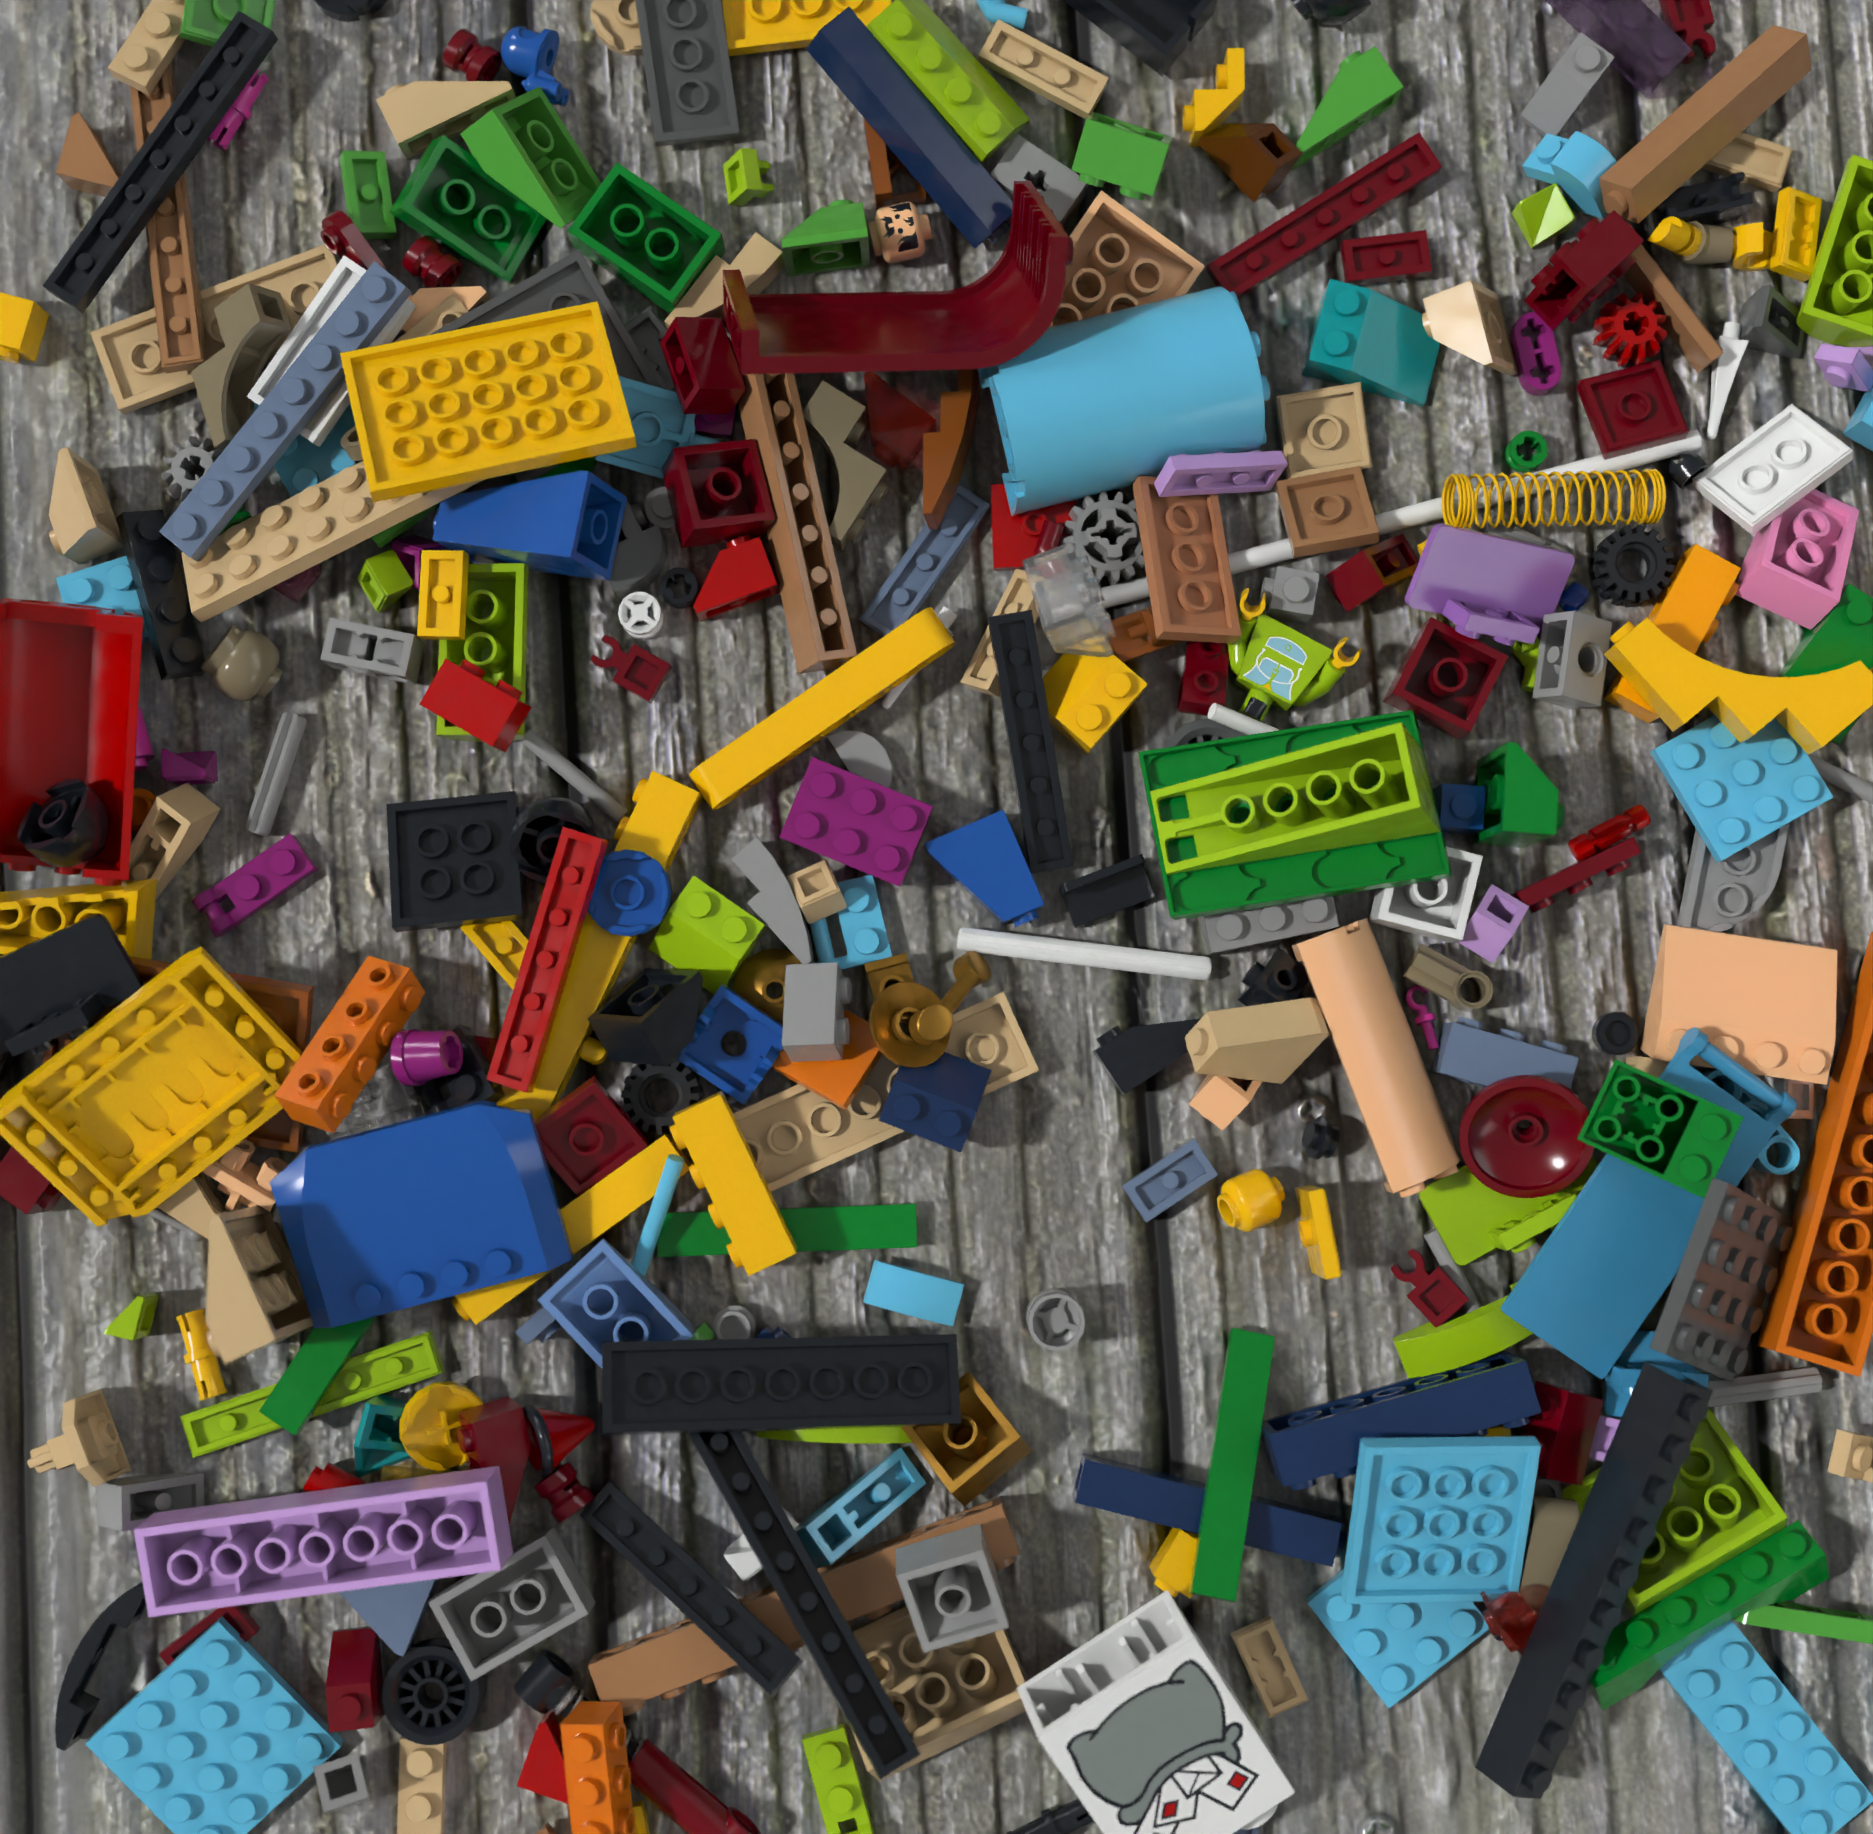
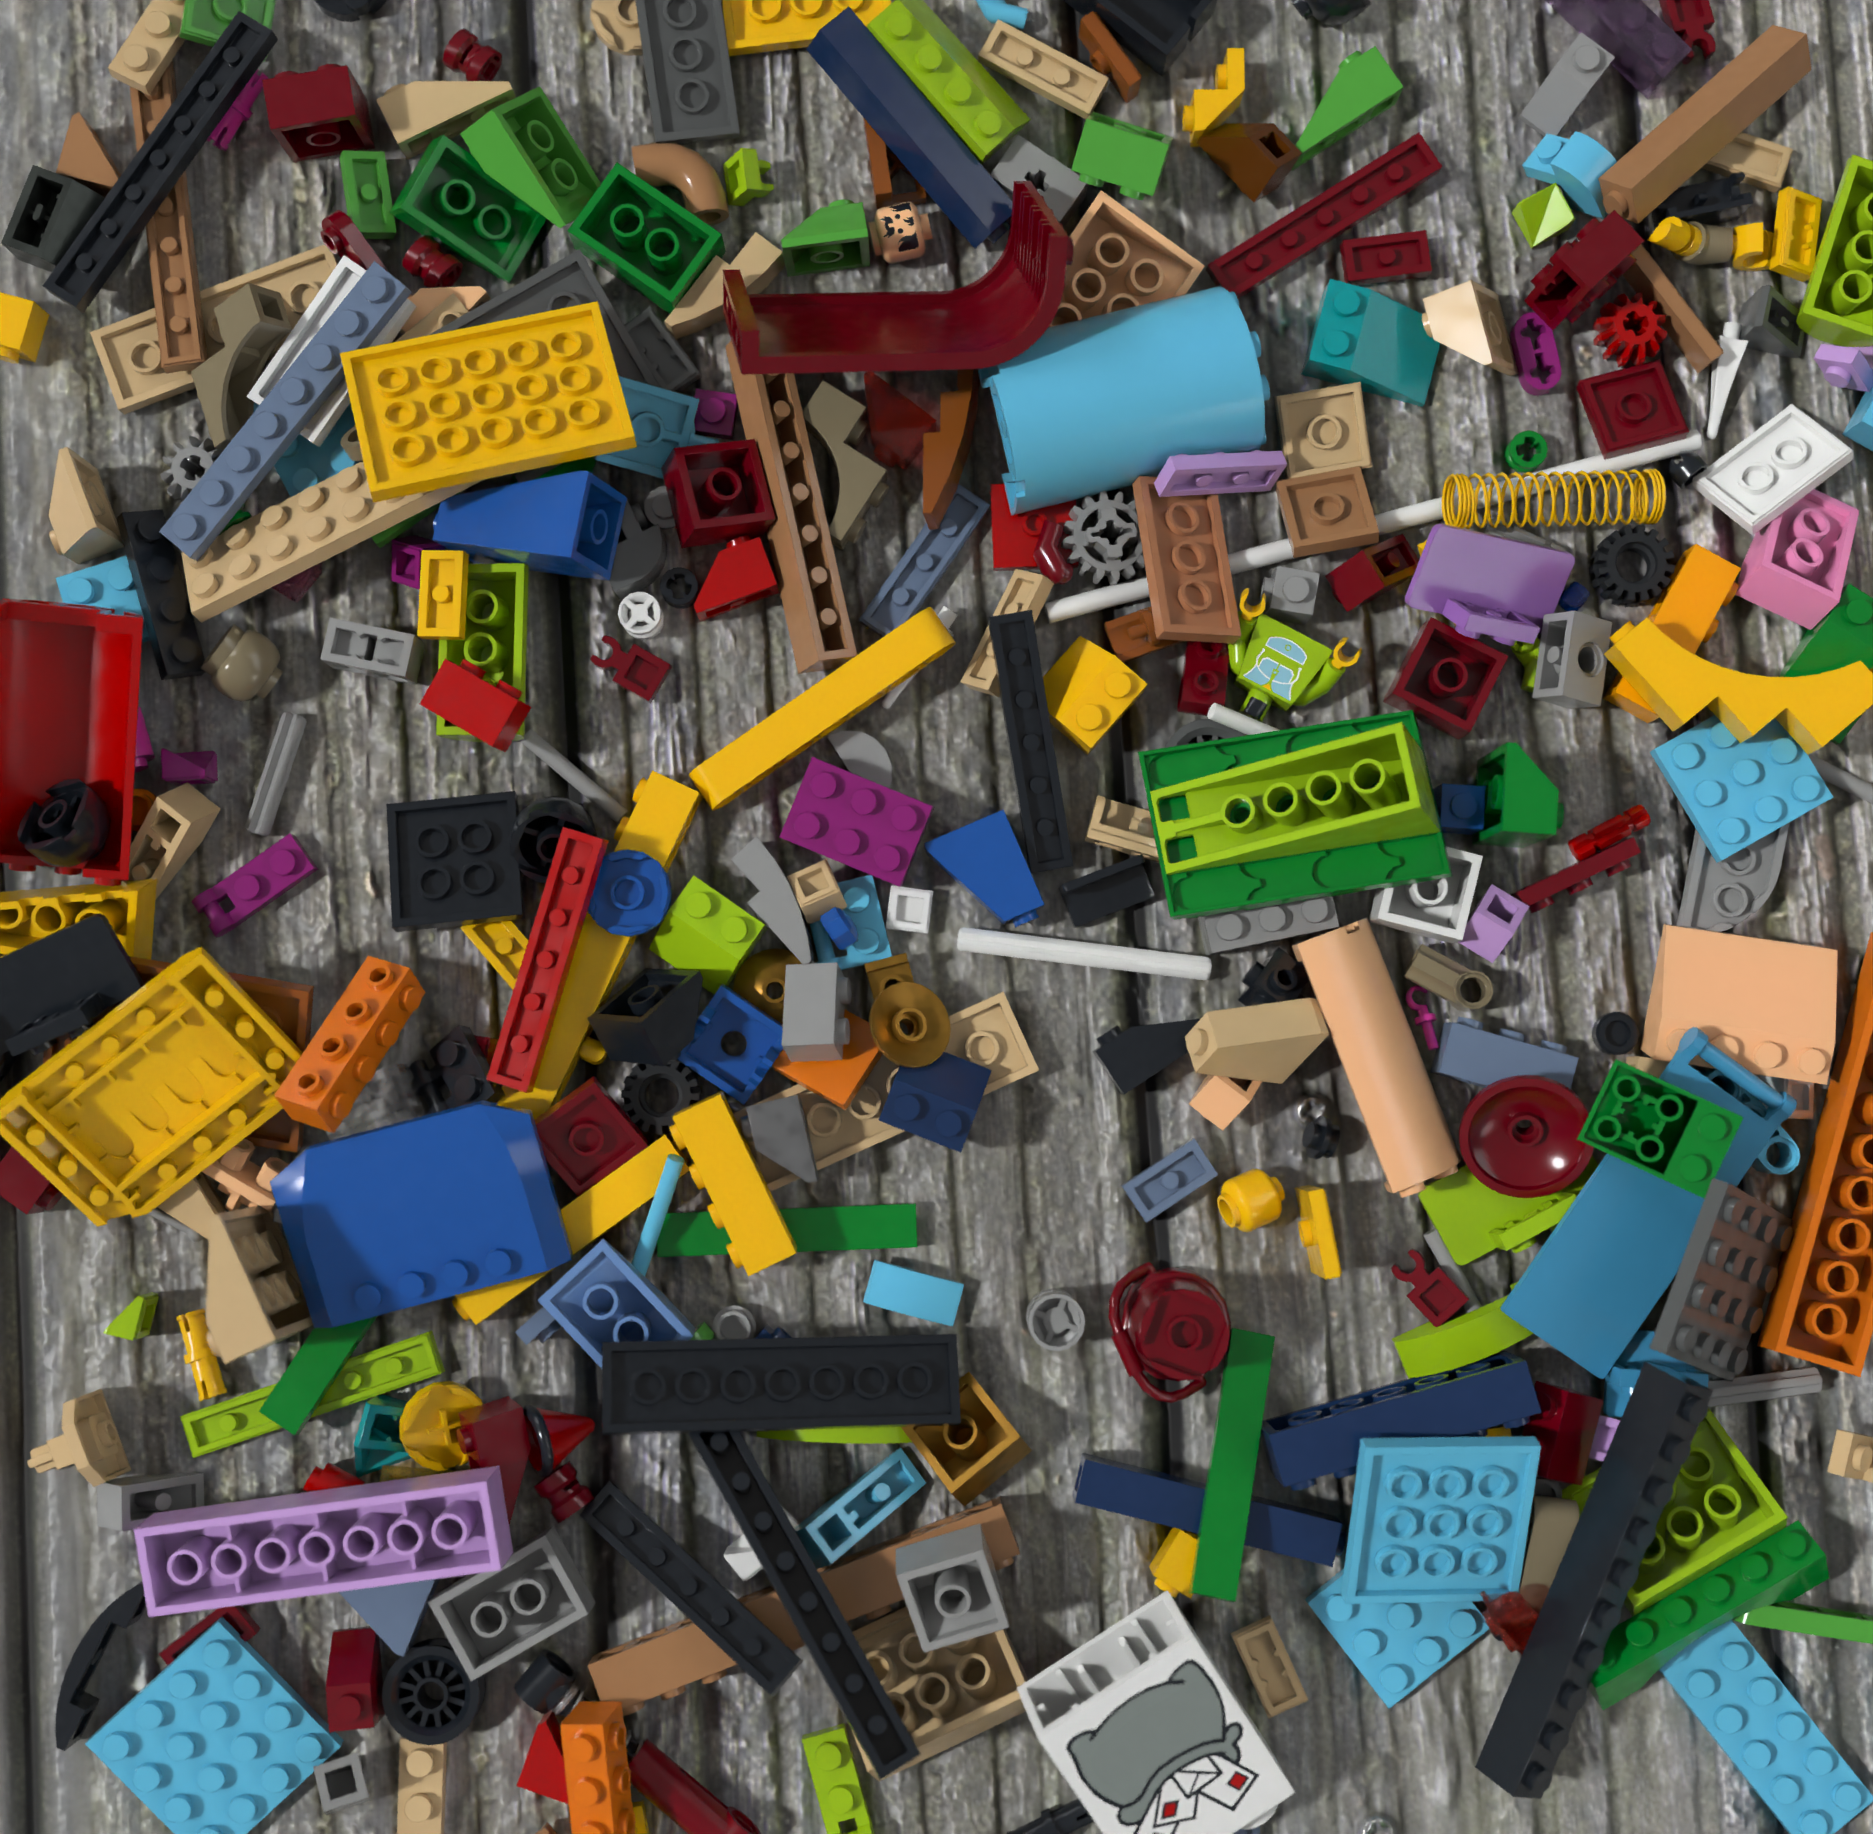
(48, 218): none -> pearl dark grey slope
(318, 112): none -> dark red brick
(384, 580): lime slope -> none
(425, 1055): magenta piece -> none
(533, 57): blue piece -> none
(688, 173): none -> medium nougat cylinder
(702, 365): dark red brick -> none
(782, 1135): none -> flat silver slope
(840, 928): none -> blue tile
(909, 909): none -> white tile
(936, 1020): pearl gold bar -> none
(1070, 602): clear slope -> none
(1108, 56): none -> dark orange plate
(1122, 829): none -> tan hinge
(1169, 1327): none -> dark red piece

